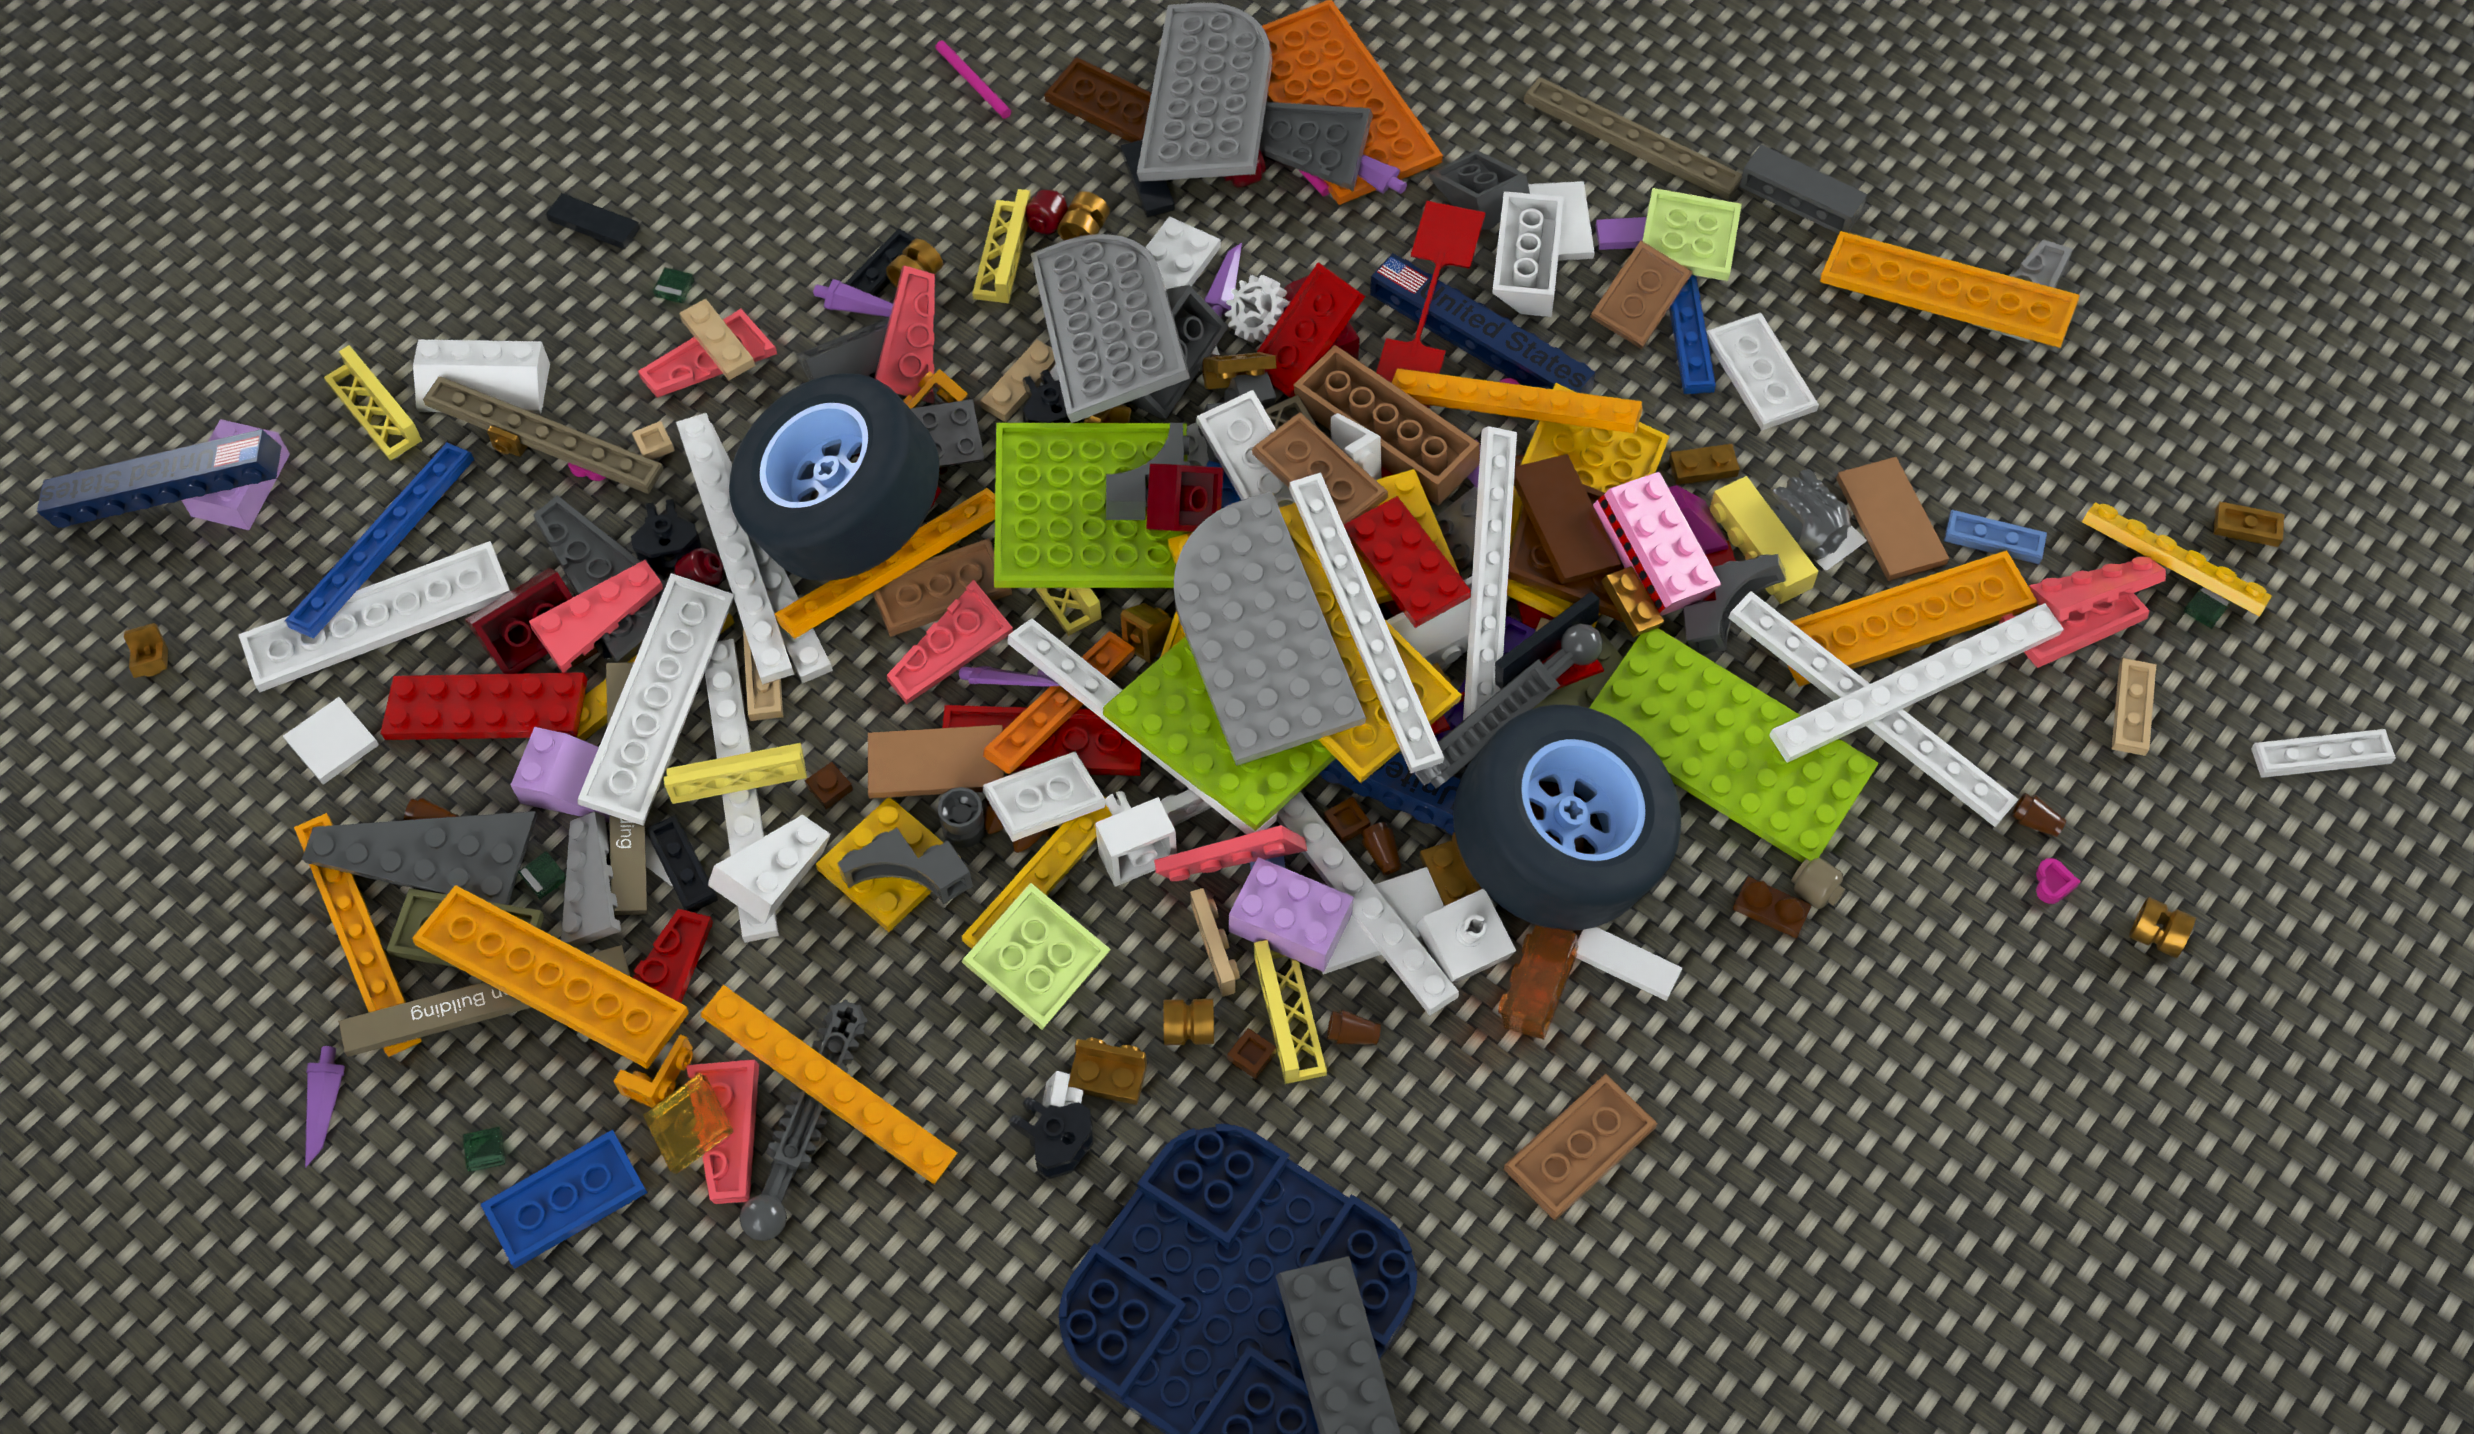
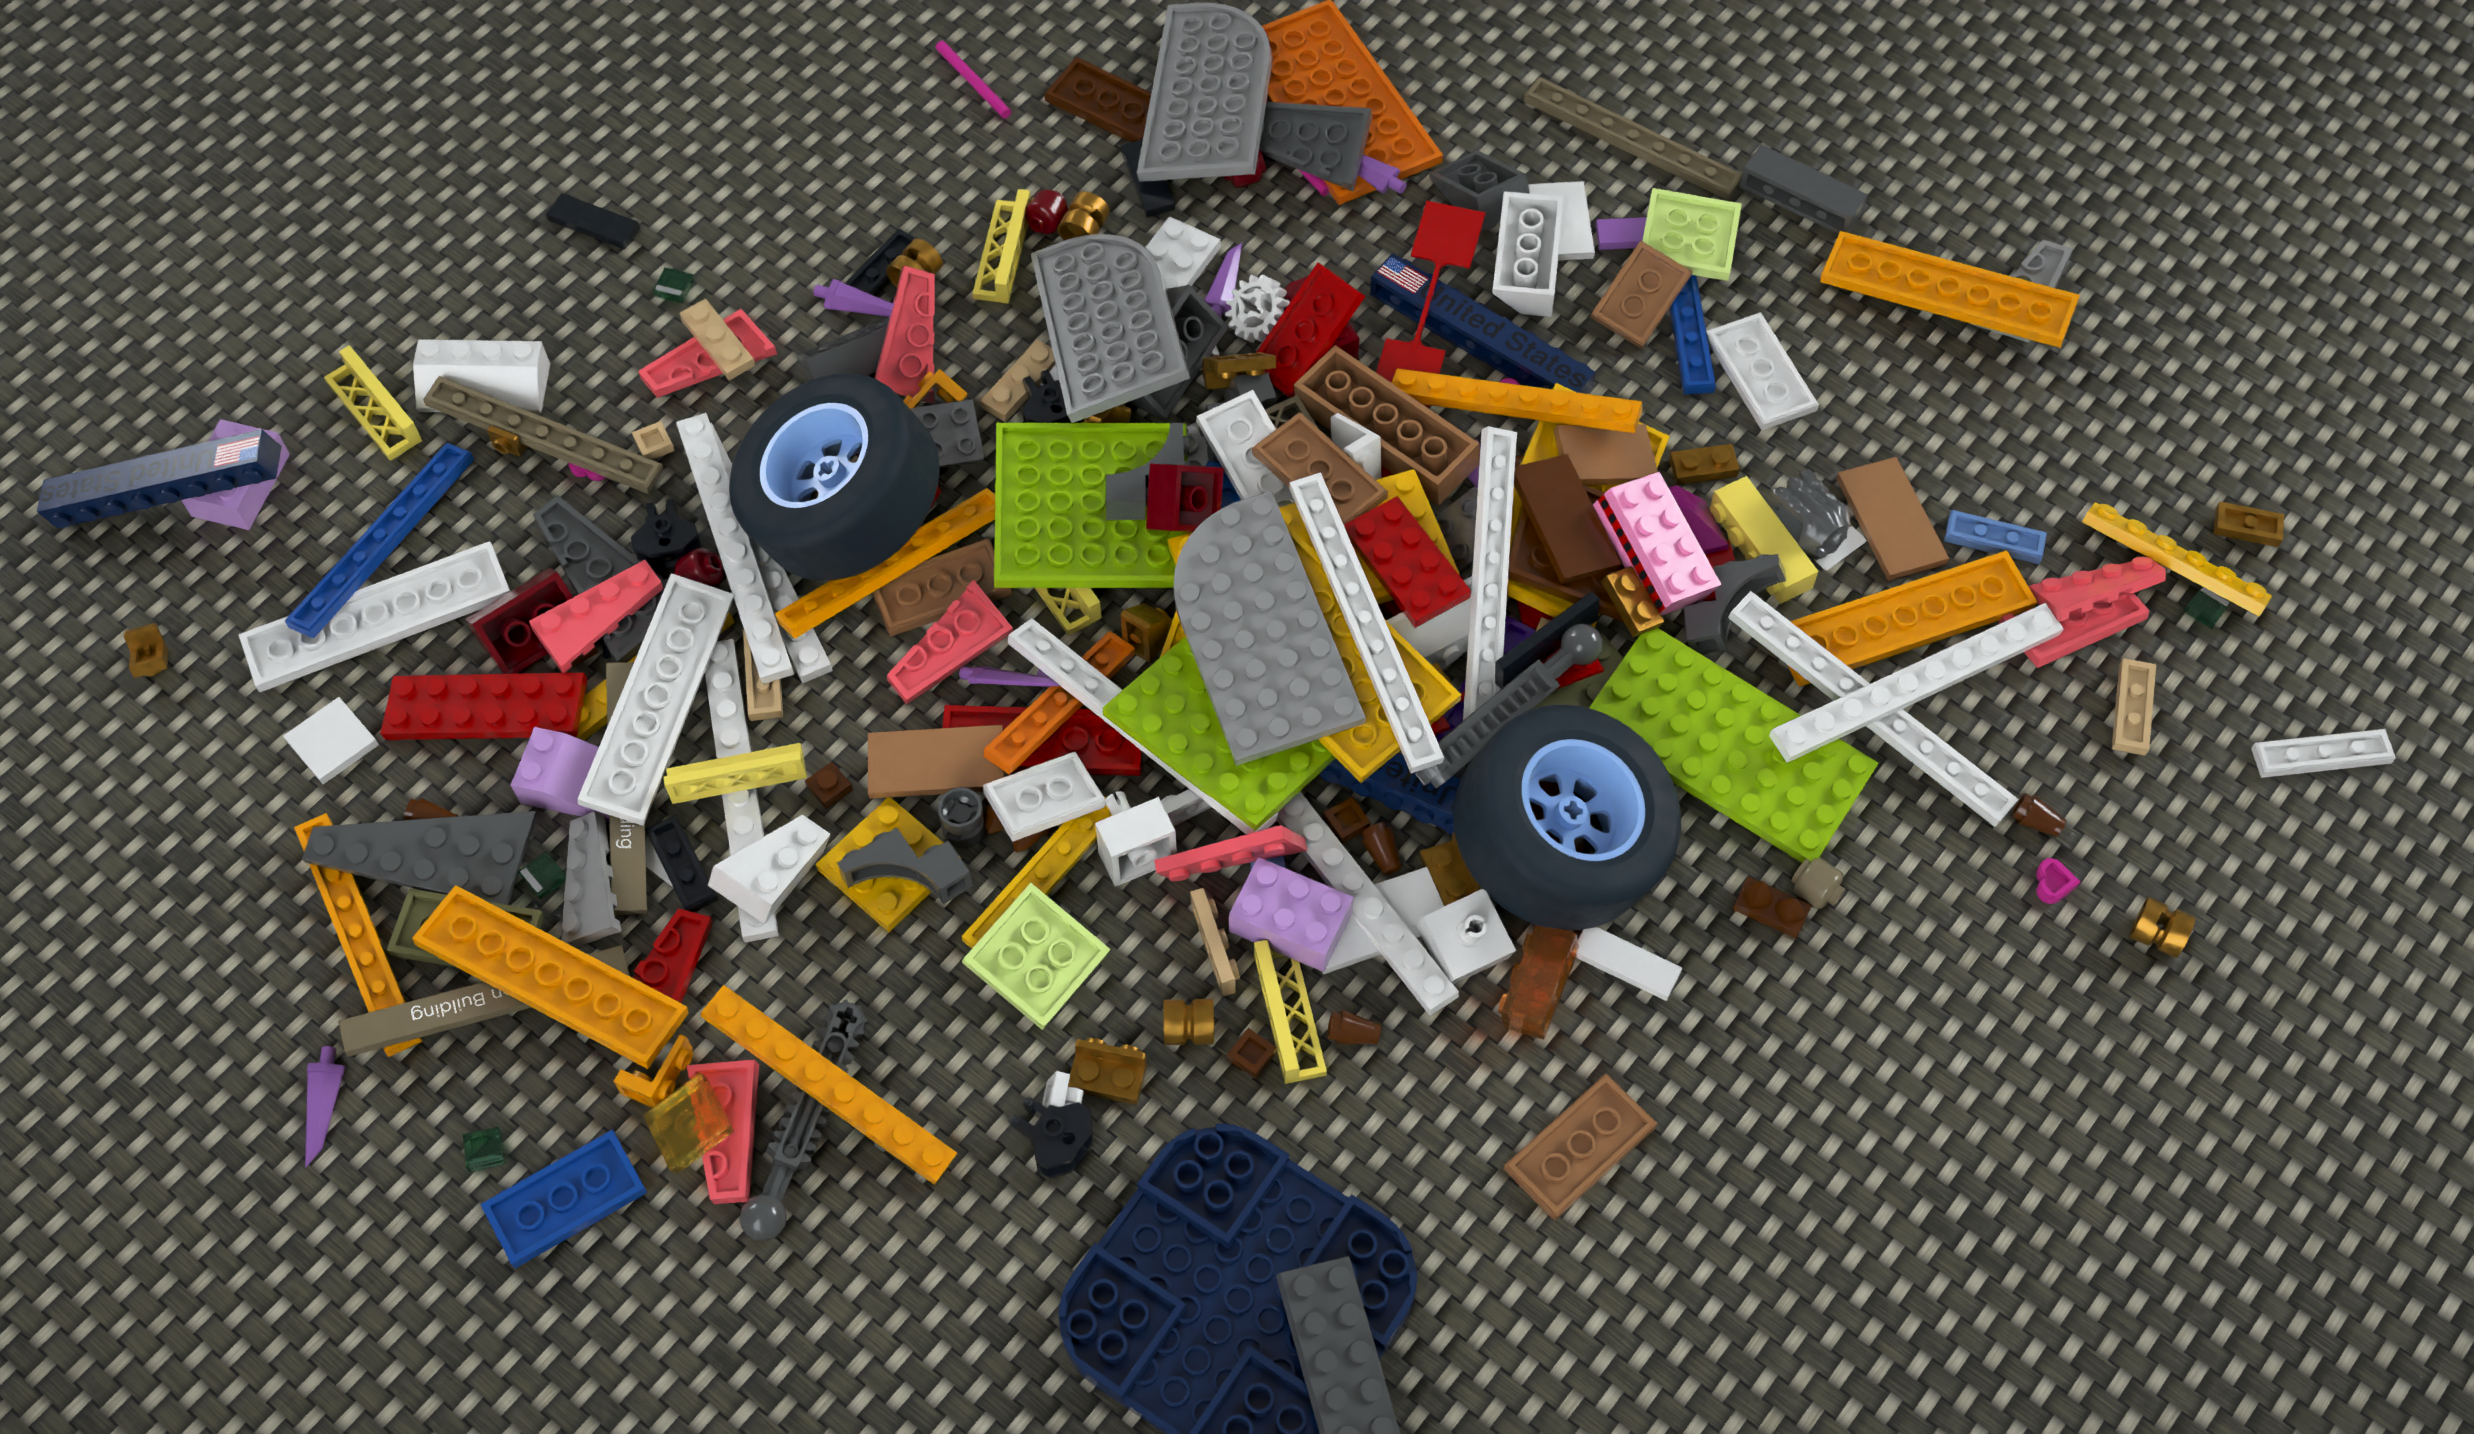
(1606, 455): none -> medium nougat tile

